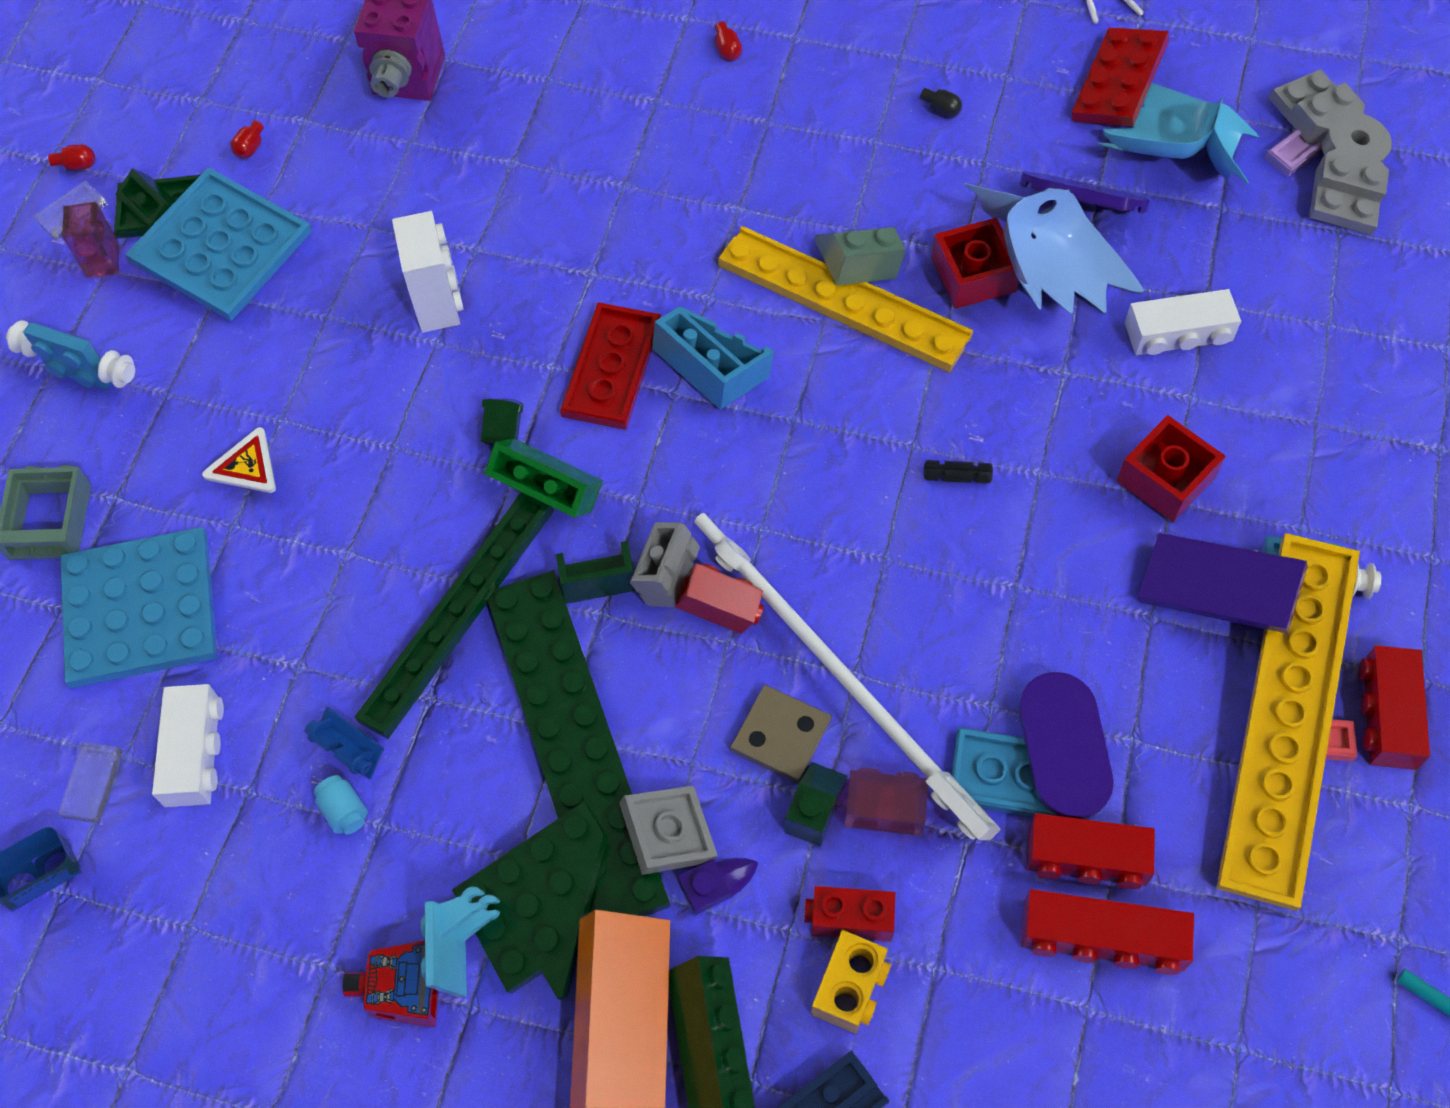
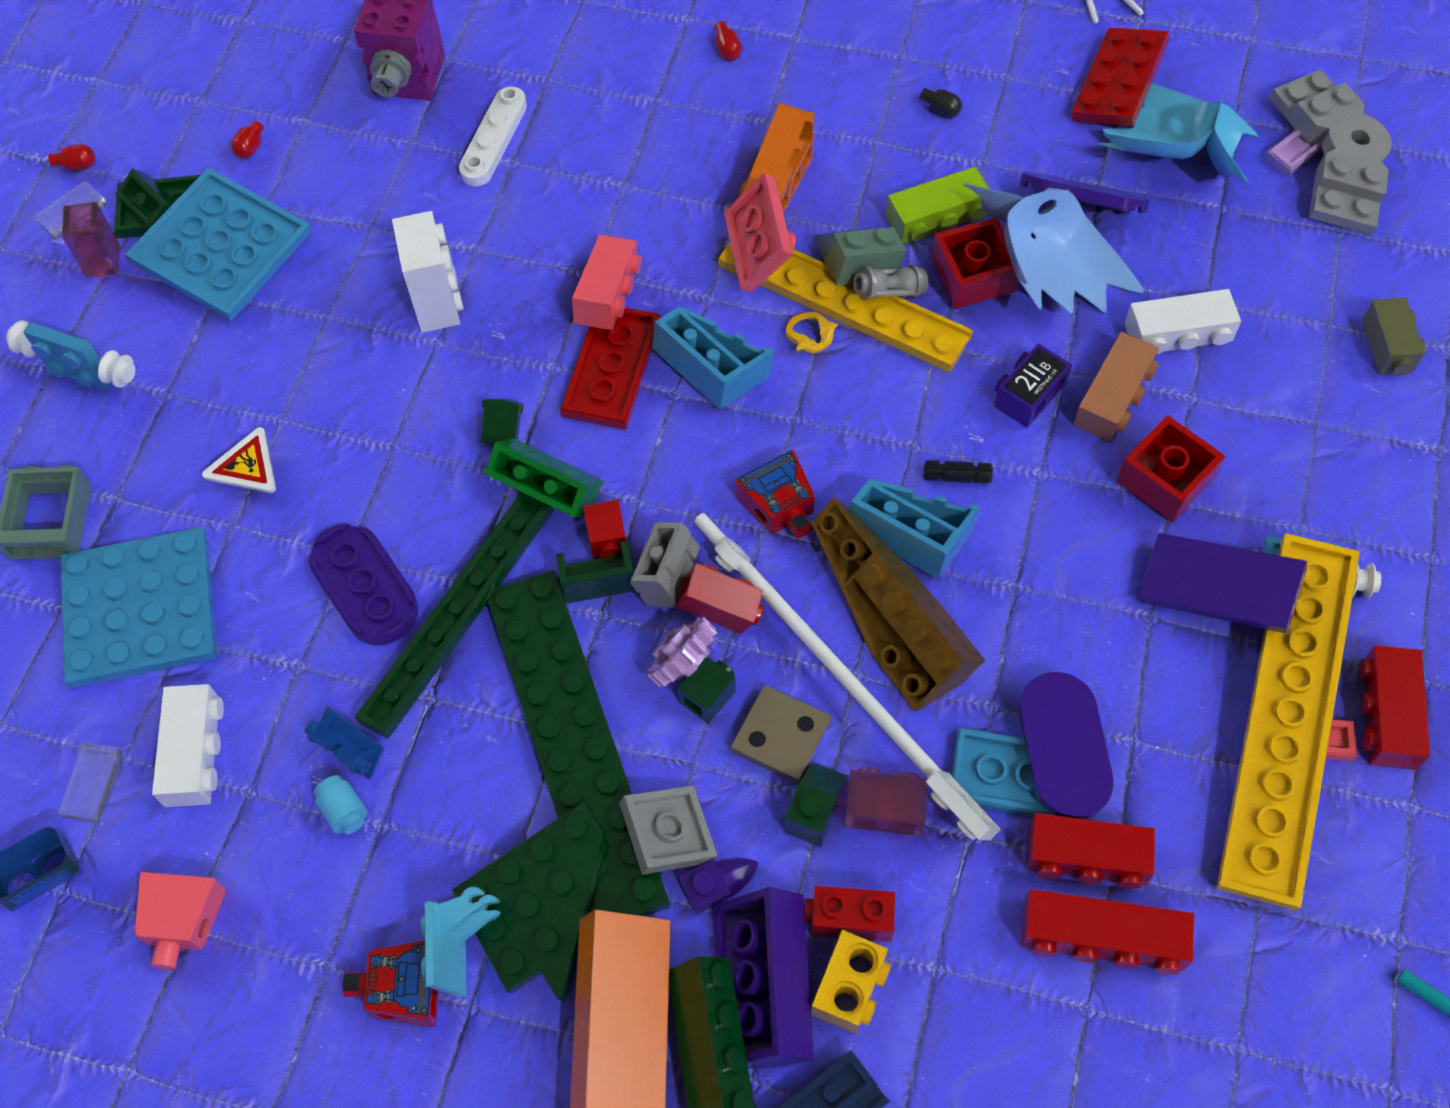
(175, 914): none -> coral torso
(364, 584): none -> dark purple tile
(493, 136): none -> white plate
(605, 528): none -> red brick
(606, 282): none -> coral brick
(681, 652): none -> lavender gear
(707, 689): none -> dark green brick
(758, 233): none -> coral plate
(770, 974): none -> dark purple slope
(778, 495): none -> torso
(785, 151): none -> orange wedge
(805, 343): none -> yellow piece
(894, 610): none -> pearl gold wedge
(904, 282): none -> light grey piece
(914, 526): none -> dark azure wedge
(935, 205): none -> lime brick
(1032, 384): none -> brick
(1117, 387): none -> nougat brick
(1393, 336): none -> olive brick

